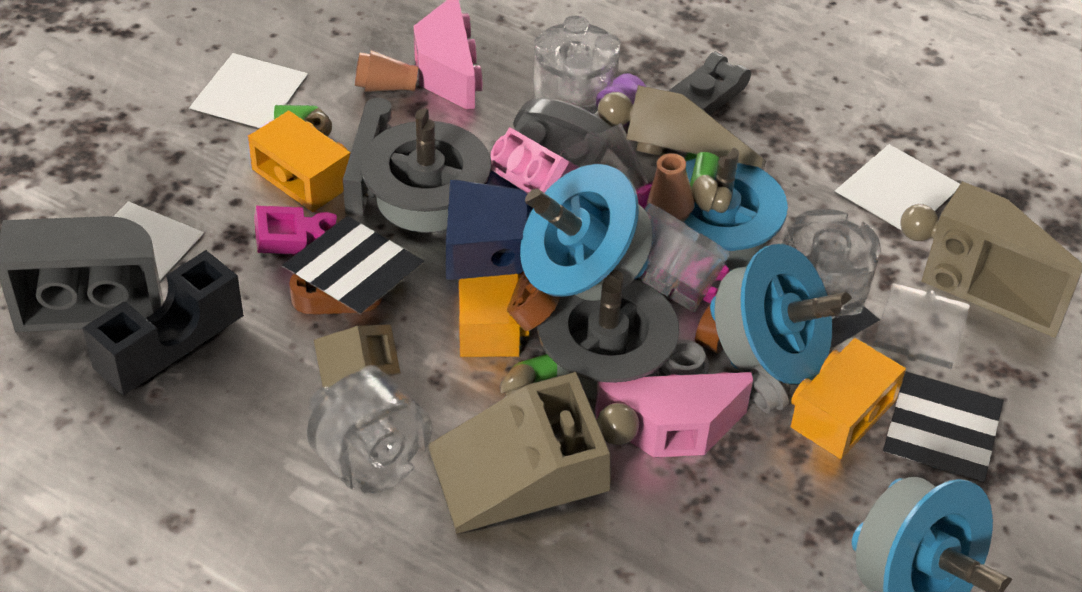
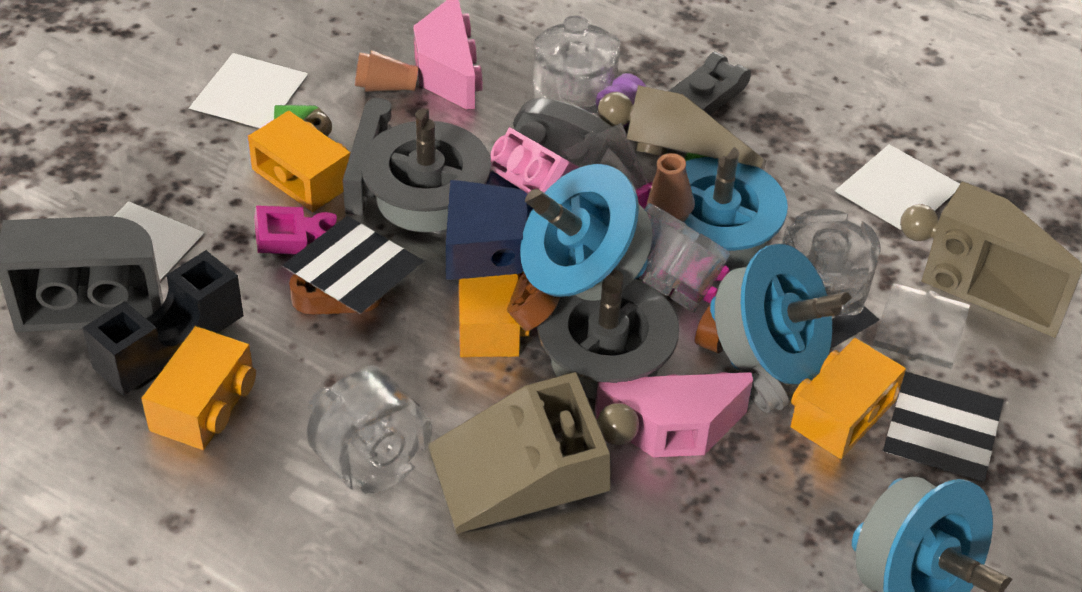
(199, 388): none -> light orange brick
(355, 349): dark tan panel -> none
(528, 372): arm -> none
(687, 359): light grey plate -> none
(705, 188): dark tan arm -> none

